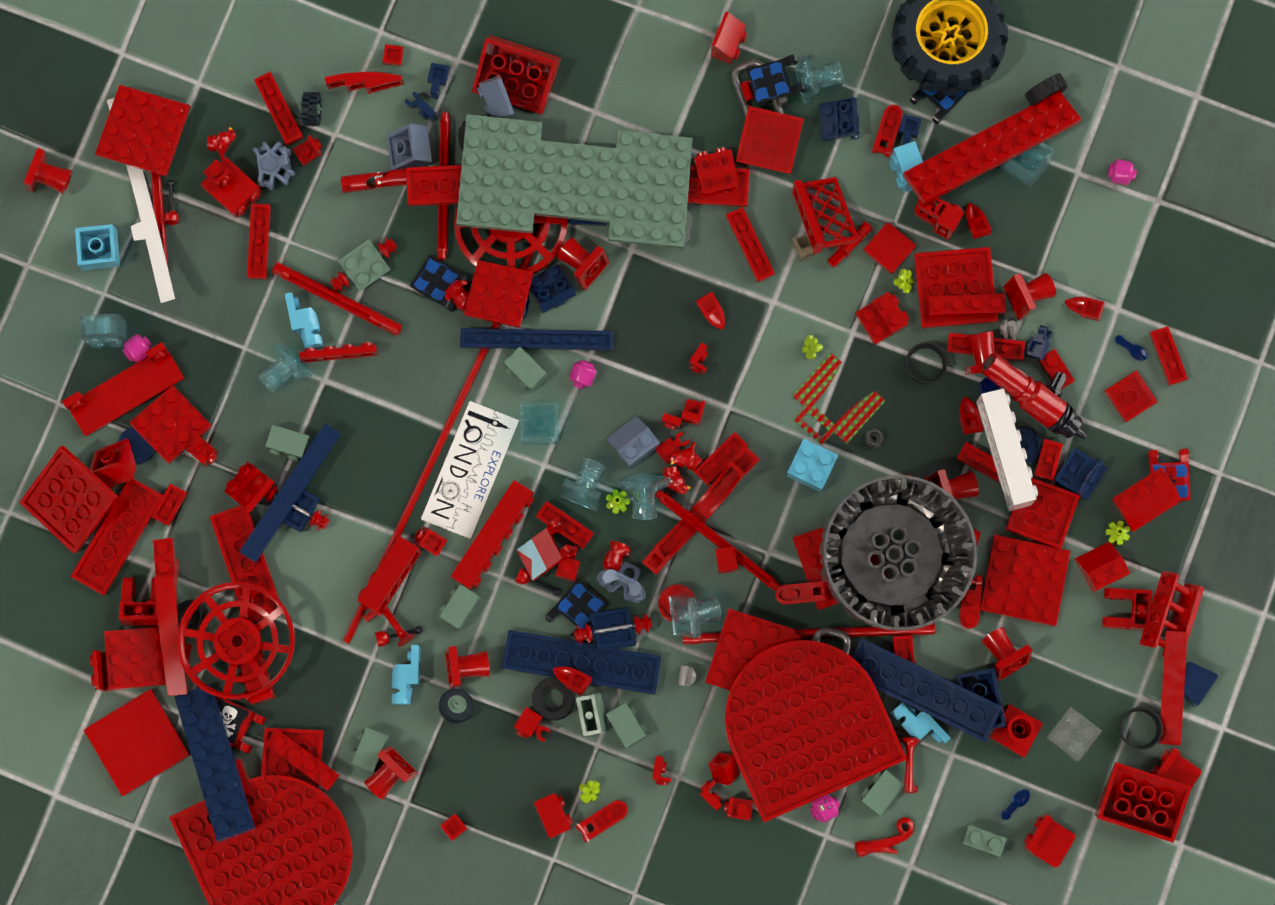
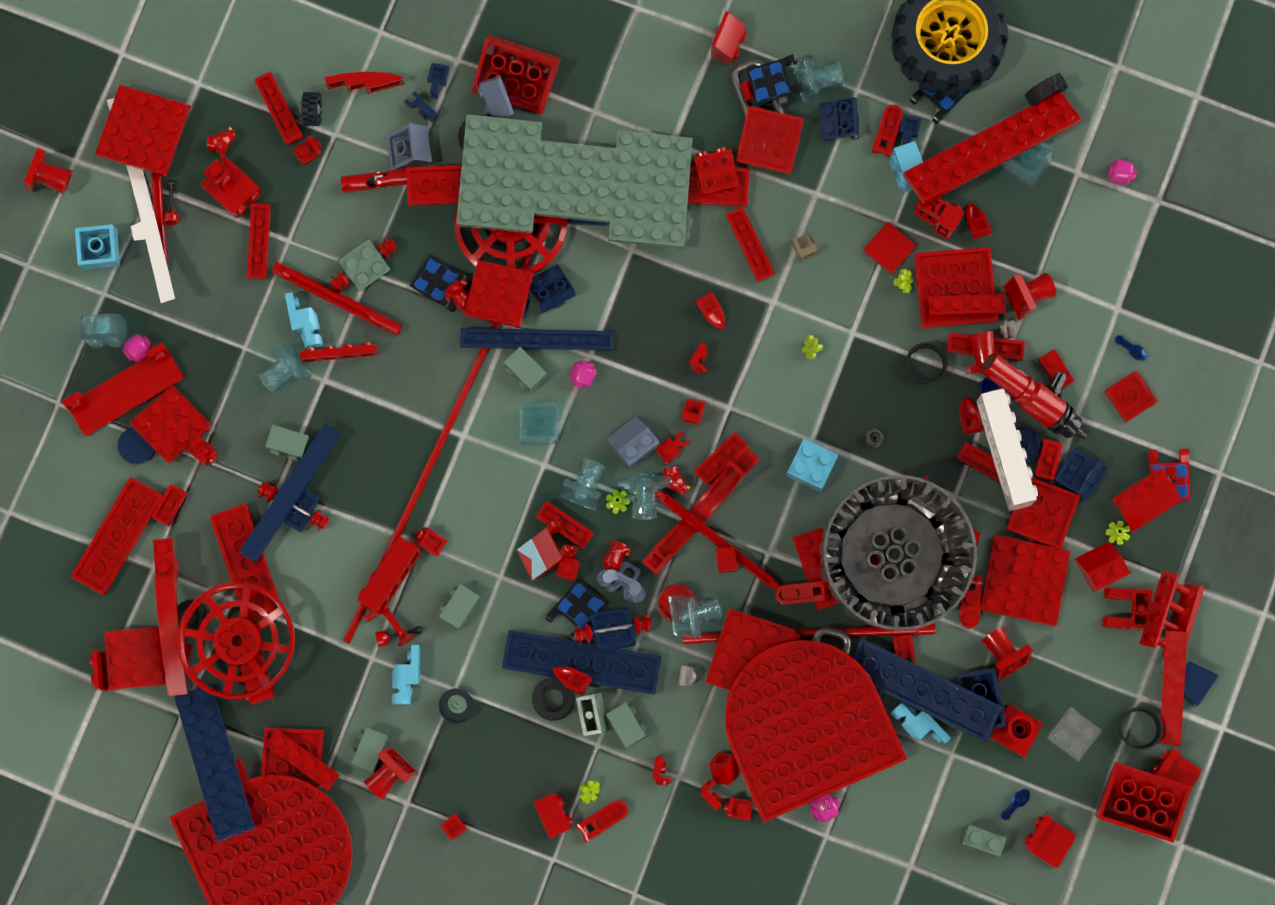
(68, 499): red plate -> none
(114, 463): red slope -> none
(136, 742): red tile -> none
(137, 613): red brick -> none
(237, 722): flag -> none
(248, 486): red plate -> none
(271, 163): sand blue piece -> none
(393, 55): red plate -> none
(443, 209): red piece -> none
(465, 666): red plant -> none
(470, 469): white sticker -> none
(492, 535): red brick -> none
(523, 578): hinge -> none
(529, 723): red brick -> none
(587, 265): red plant -> none
(671, 422): red plate -> none
(686, 458): red animal -> none
(809, 218): red fence -> none
(844, 250): red axle -> none
(850, 422): piece -> none
(881, 793): sand green brick -> none
(882, 318): red plate -> none
(883, 845): red plant -> none
(909, 786): red piece -> none
(958, 487): red plant -> none
(1038, 346): dark blue plate -> none
(1086, 307): red plate -> none
(1168, 356): red plate -> none

